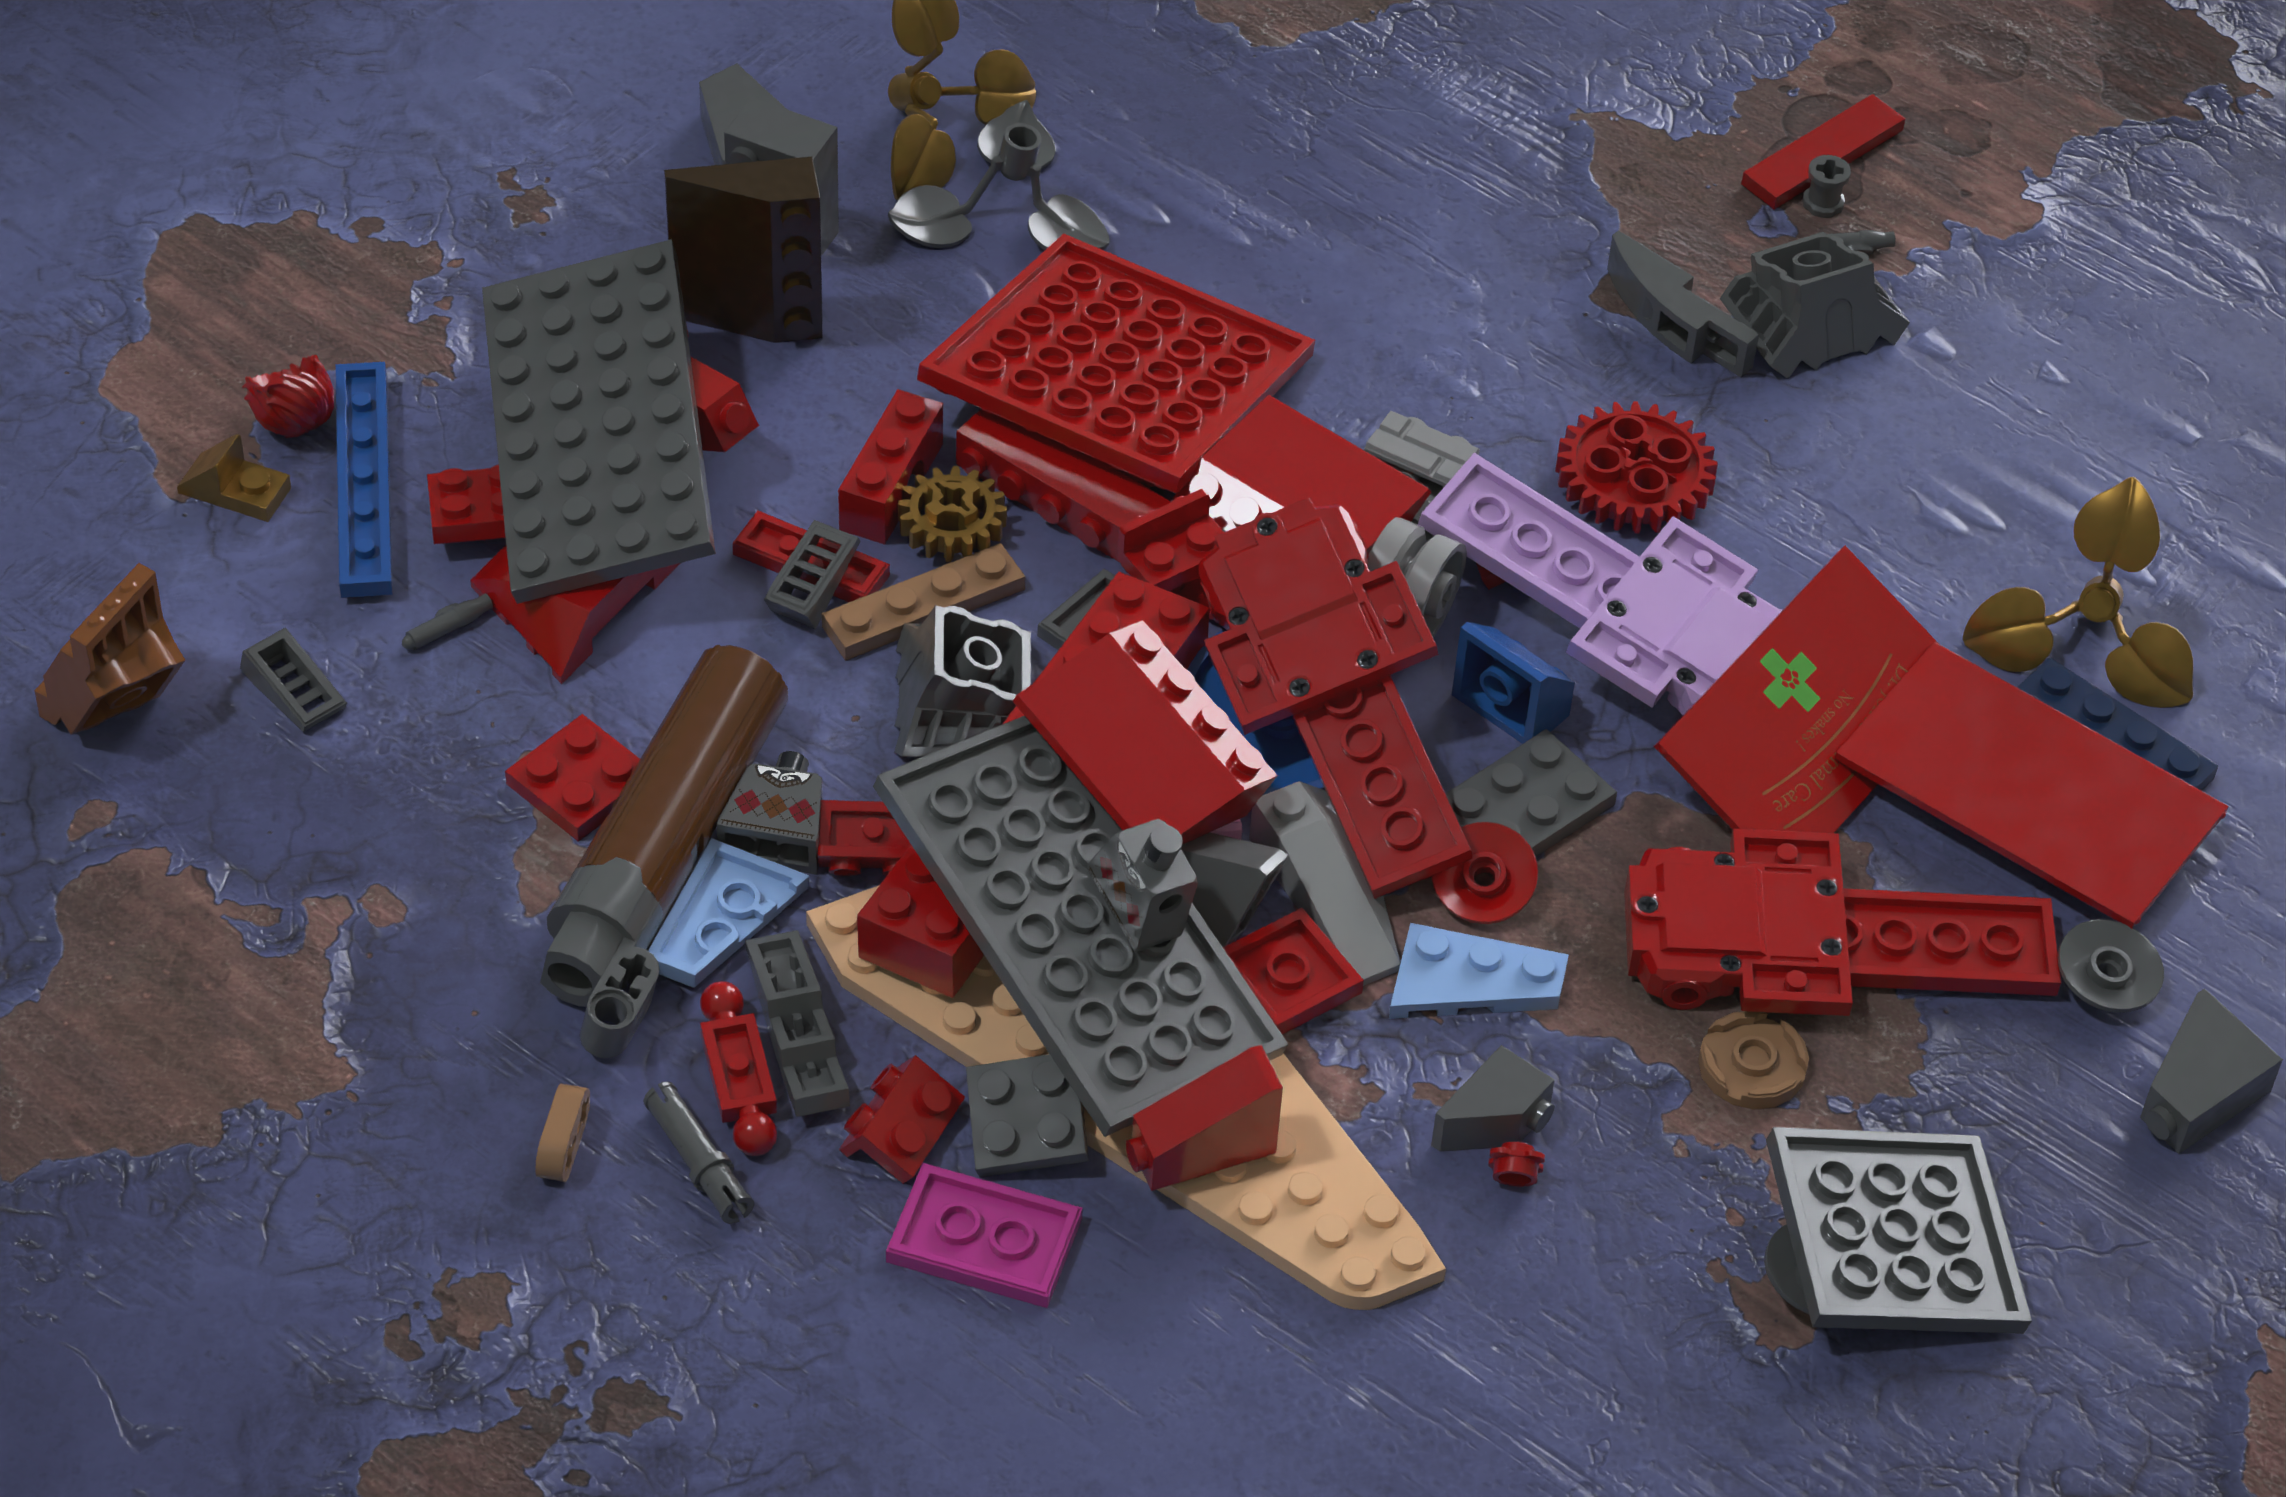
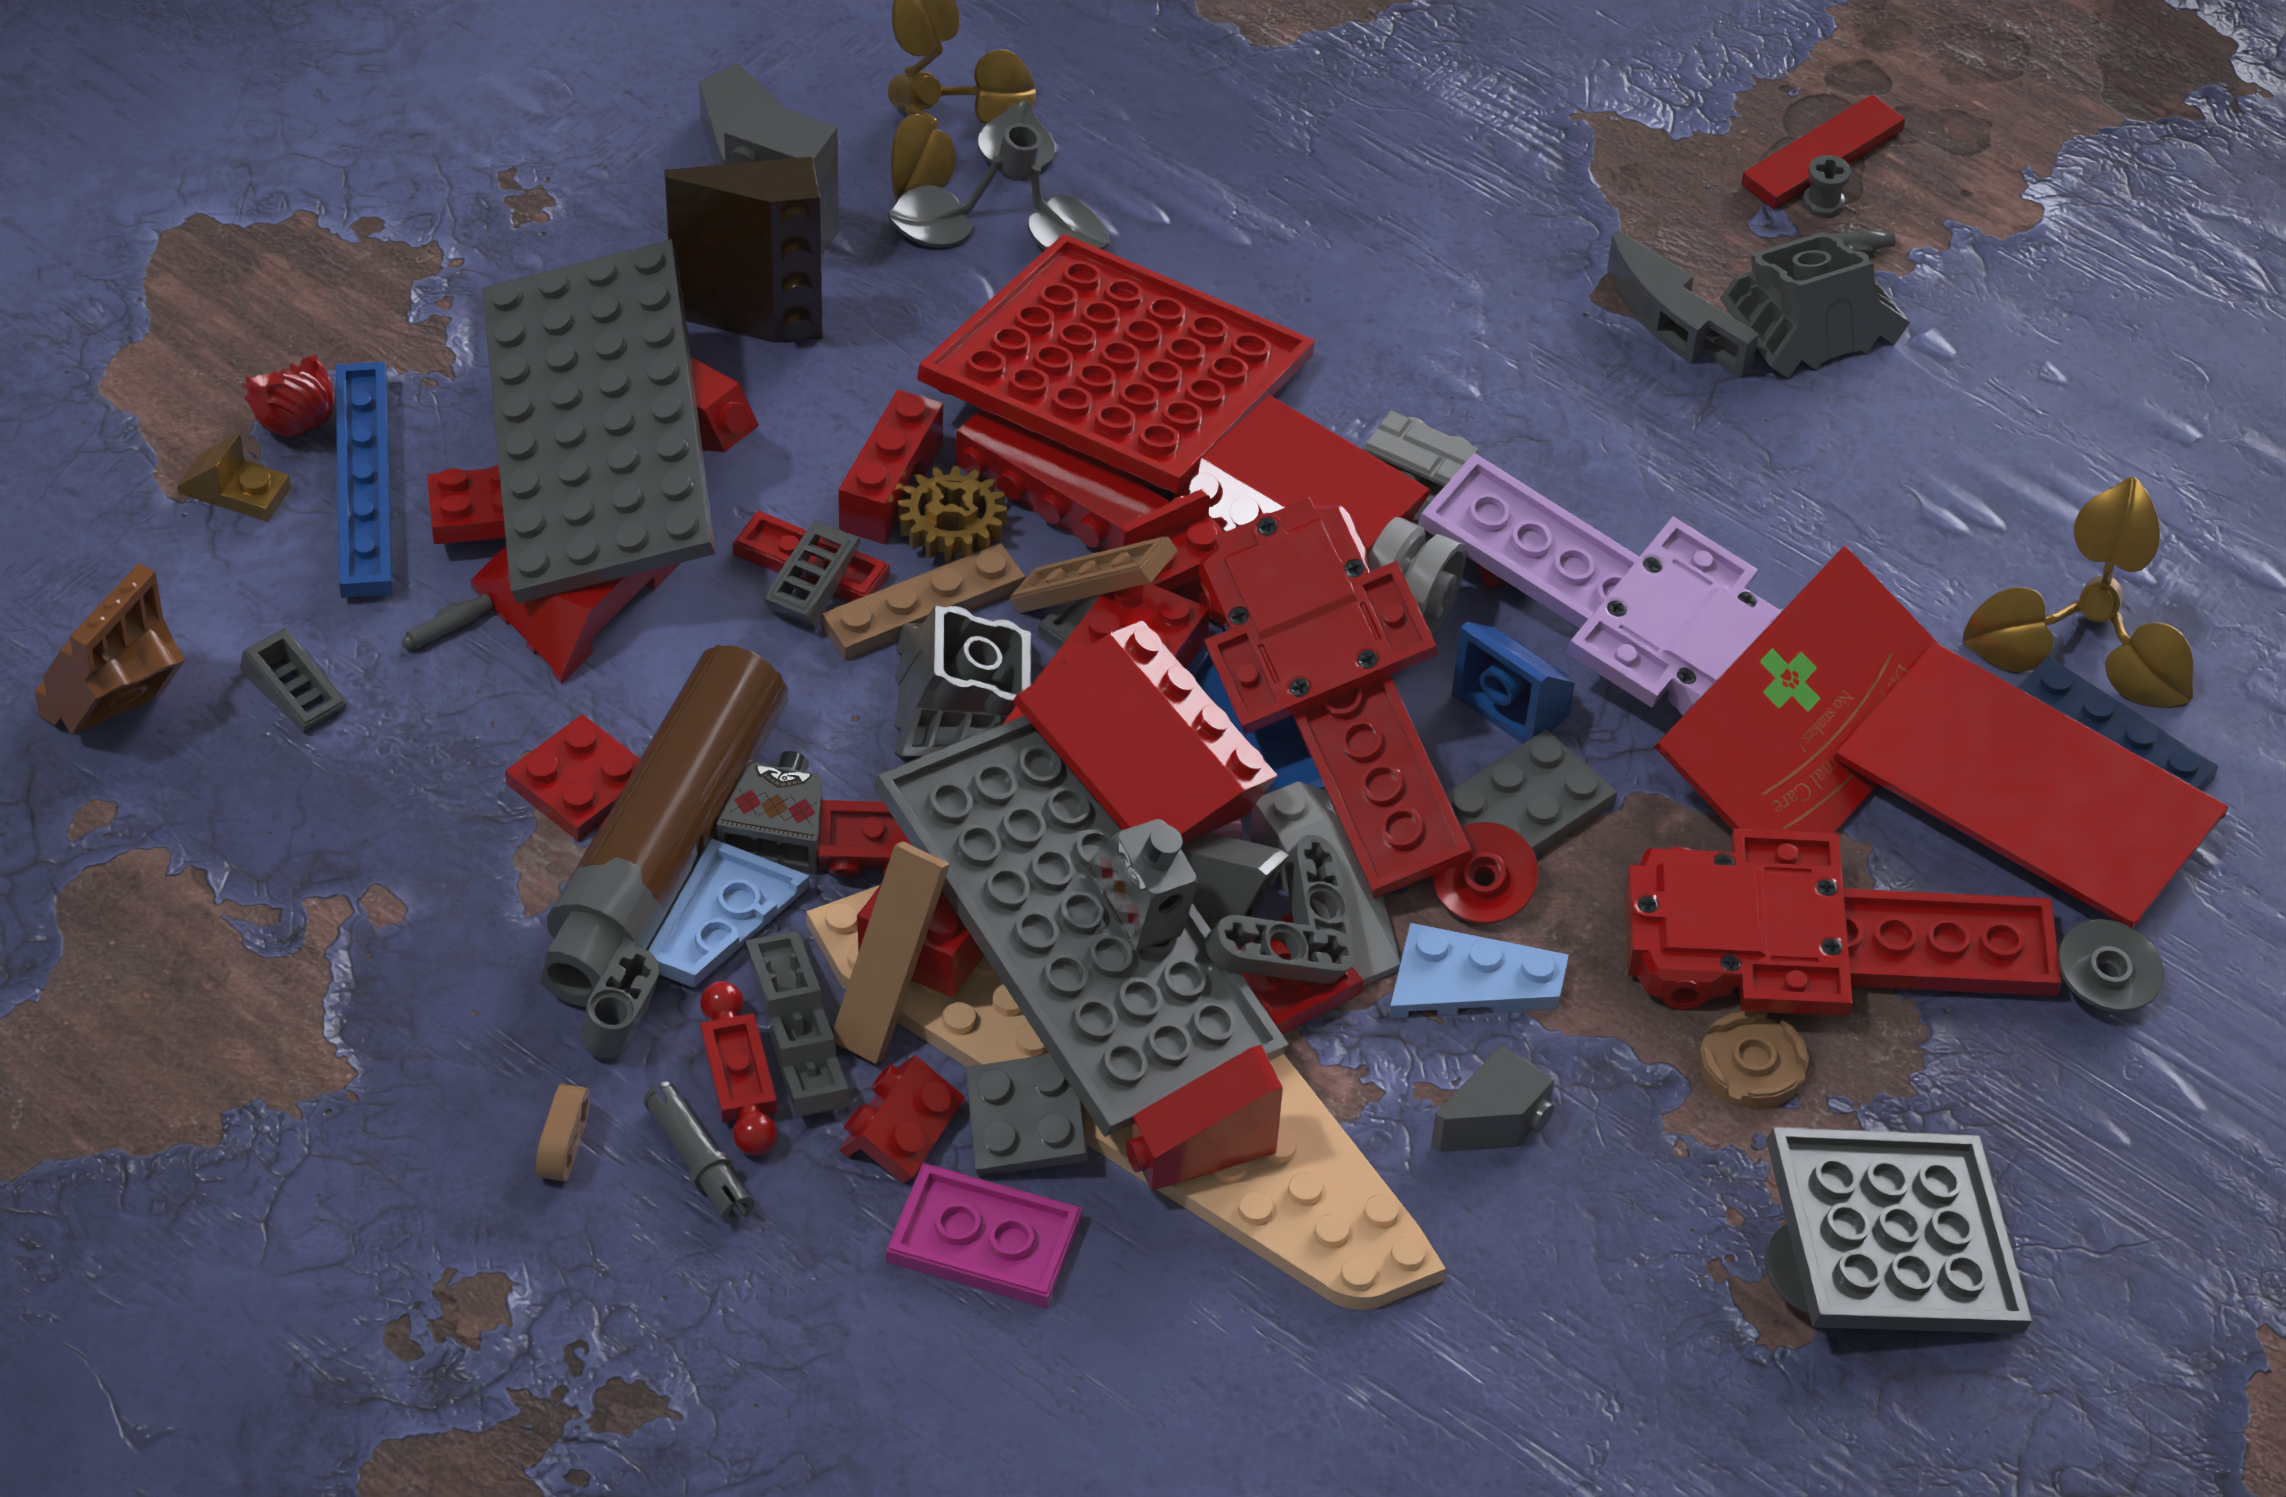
(889, 951): none -> medium nougat tile
(1093, 574): none -> medium nougat tile
(1305, 935): none -> dark grey beam
(1516, 1164): red plate -> none
(1636, 467): red gear -> none
(2207, 1075): dark grey slope -> none

